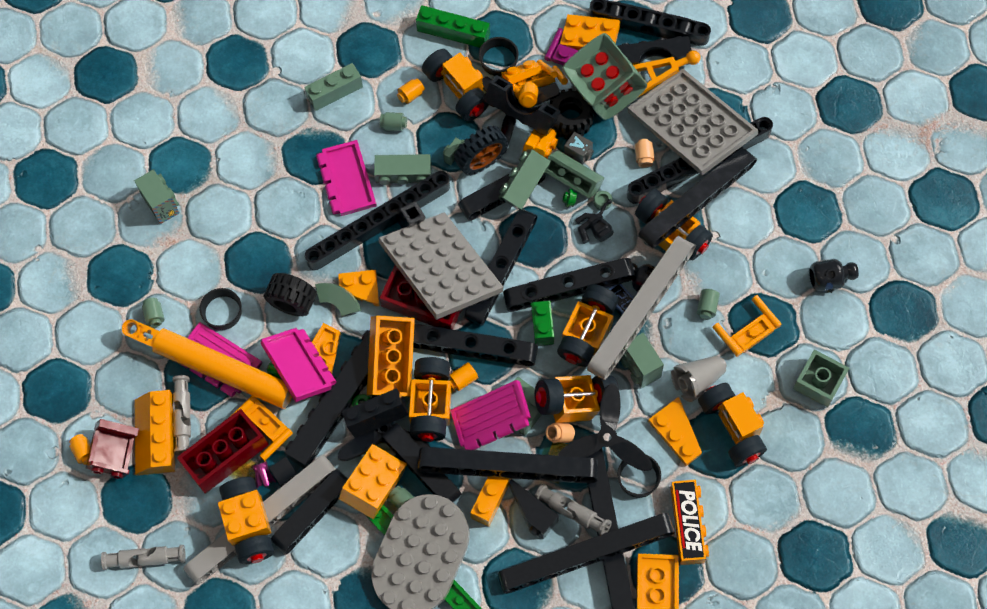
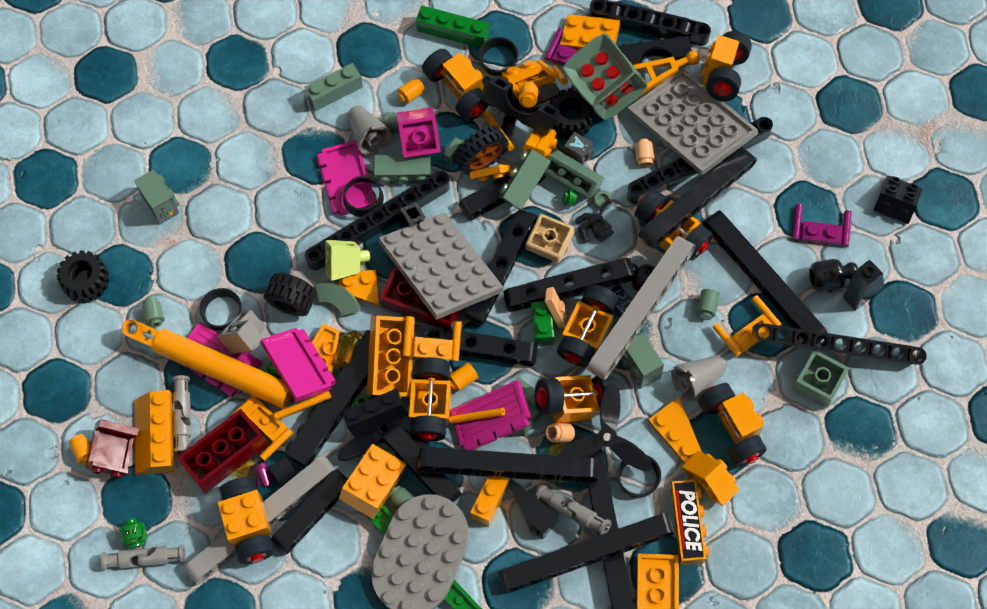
(73, 266): none -> black tyre
(133, 533): none -> green head
(242, 333): none -> light grey brick
(302, 405): none -> light orange piece
(343, 258): none -> yellowish green torso
(345, 349): none -> clear yellow tile
(359, 212): none -> black tyre
(368, 131): none -> light grey cone
(418, 132): none -> dark pink brick
(431, 347): none -> light orange plate
(477, 415): none -> light orange piece
(491, 122): none -> light orange bar
(496, 171): none -> light orange plate
(543, 229): none -> tan brick
(556, 307): none -> light nougat plate
(712, 476): none -> light orange brick
(728, 50): none -> brick
(762, 274): none -> black beam
(821, 232): none -> magenta plate
(849, 342): none -> black beam
(864, 285): none -> black slope
(898, 199): none -> black bracket

